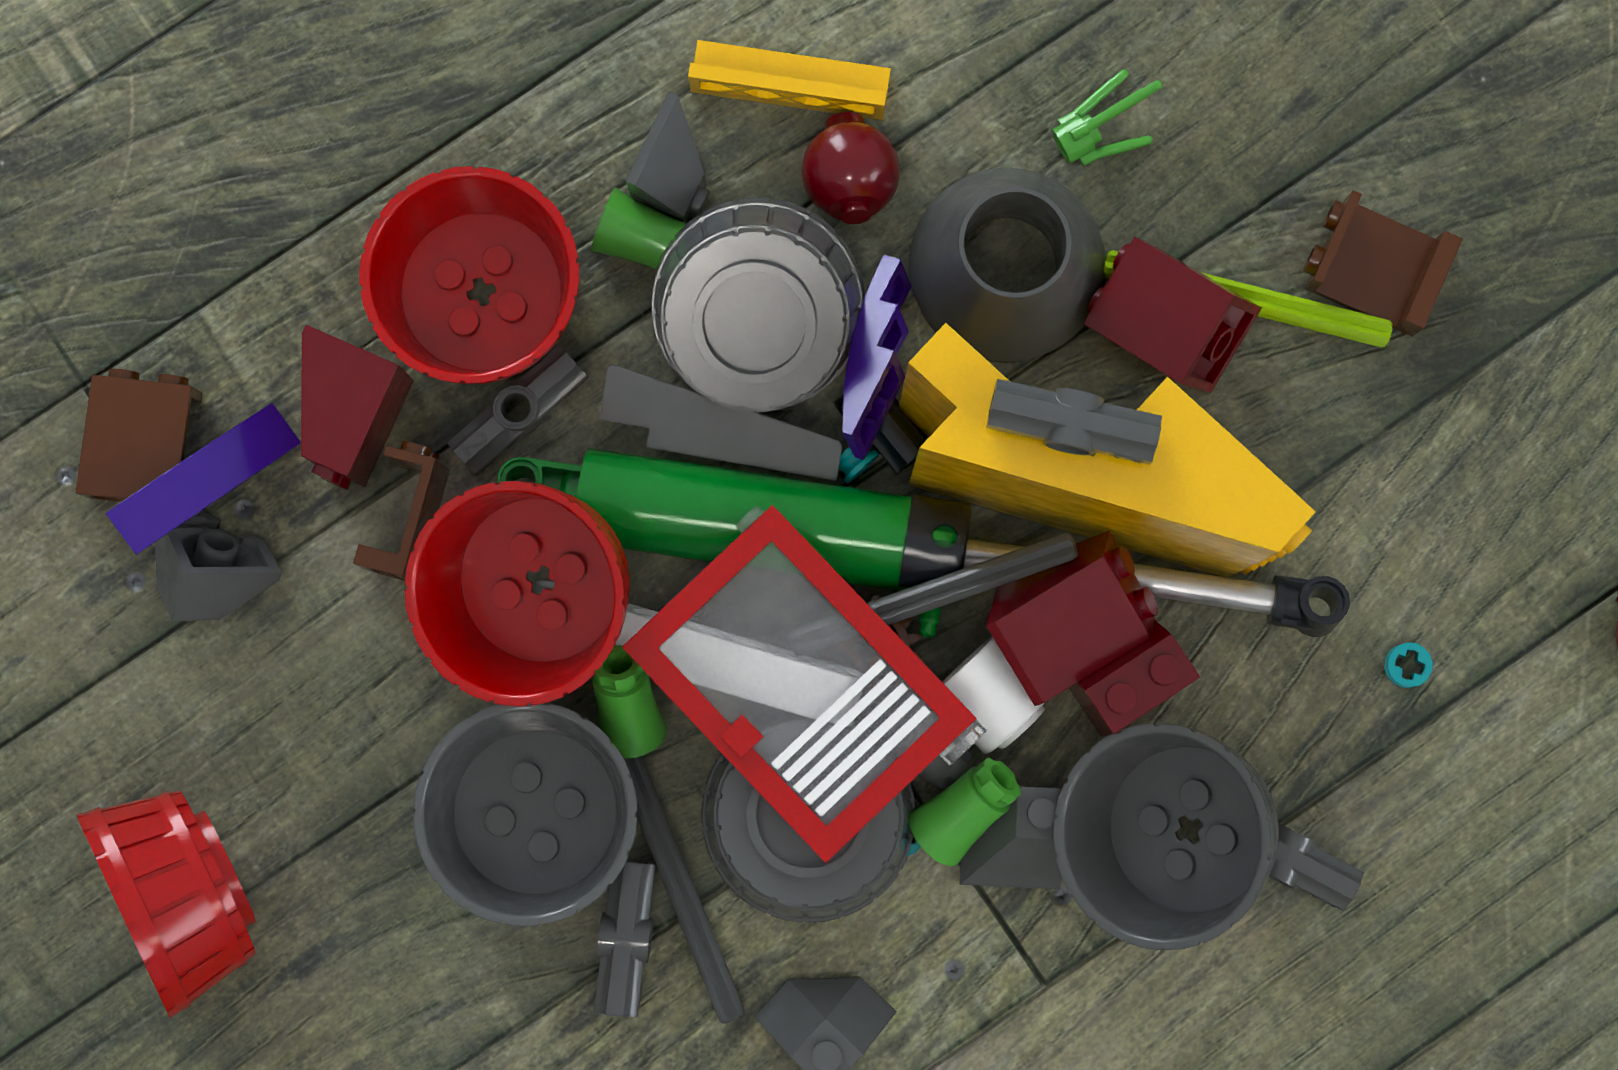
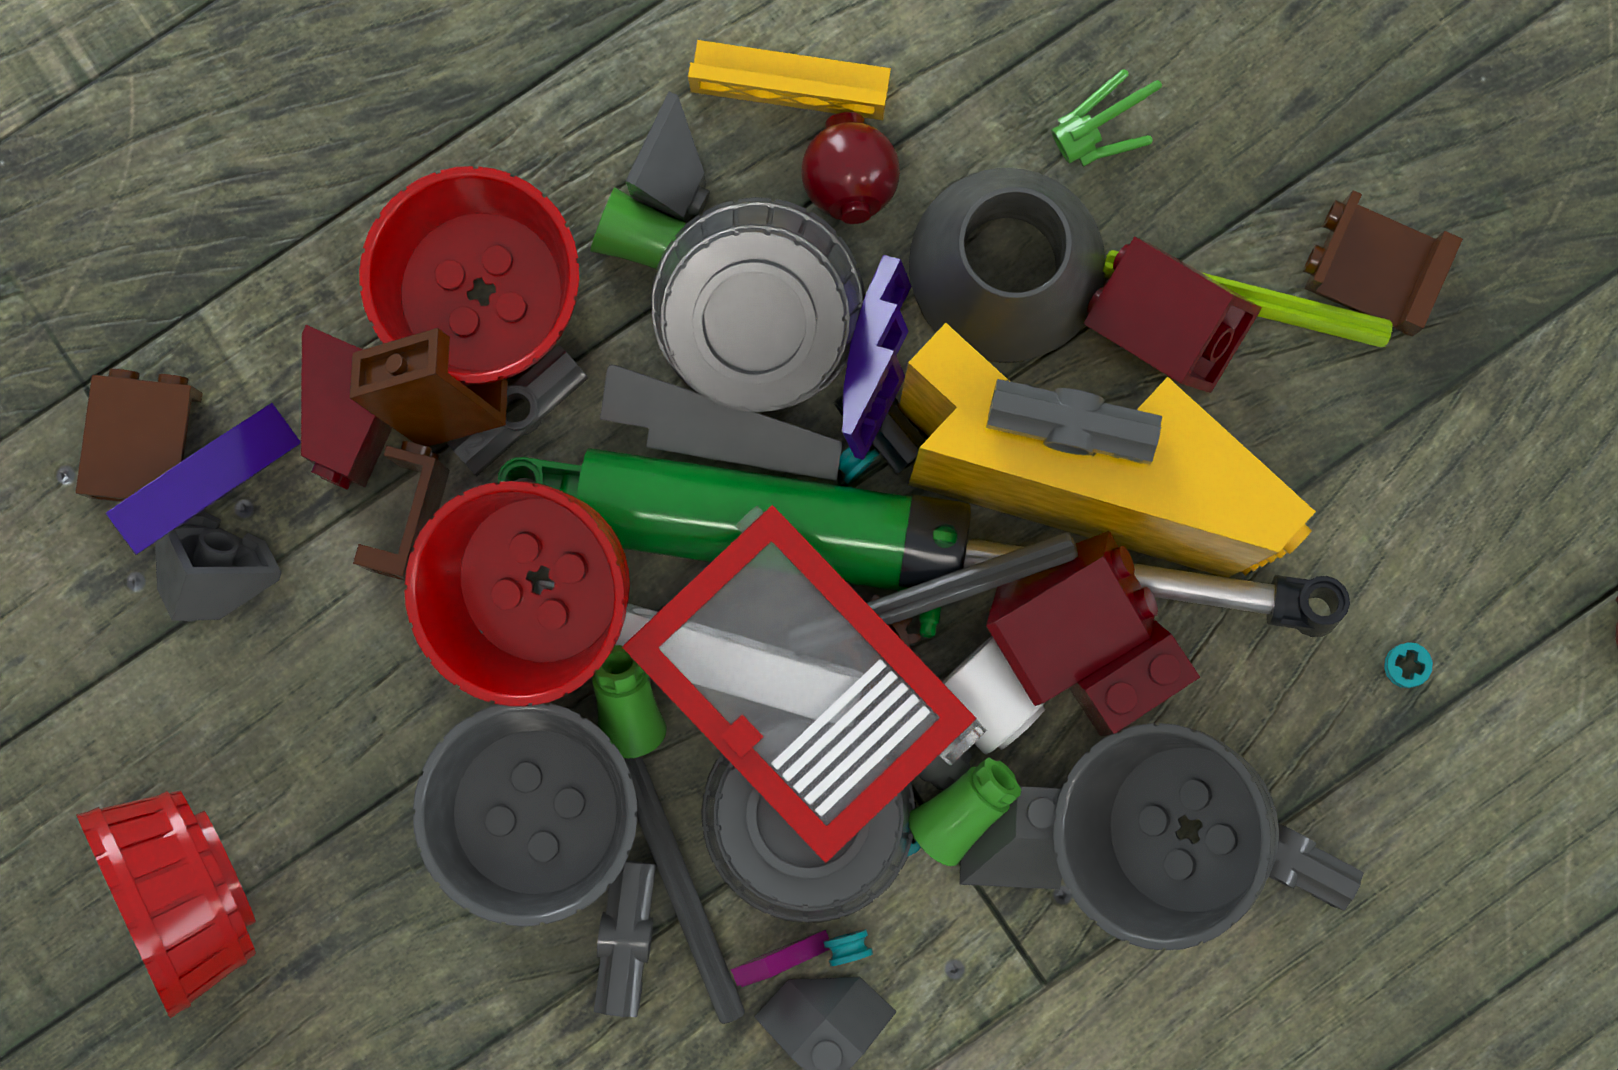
(414, 394): none -> reddish brown panel
(780, 959): none -> magenta tile
(848, 947): none -> teal bush

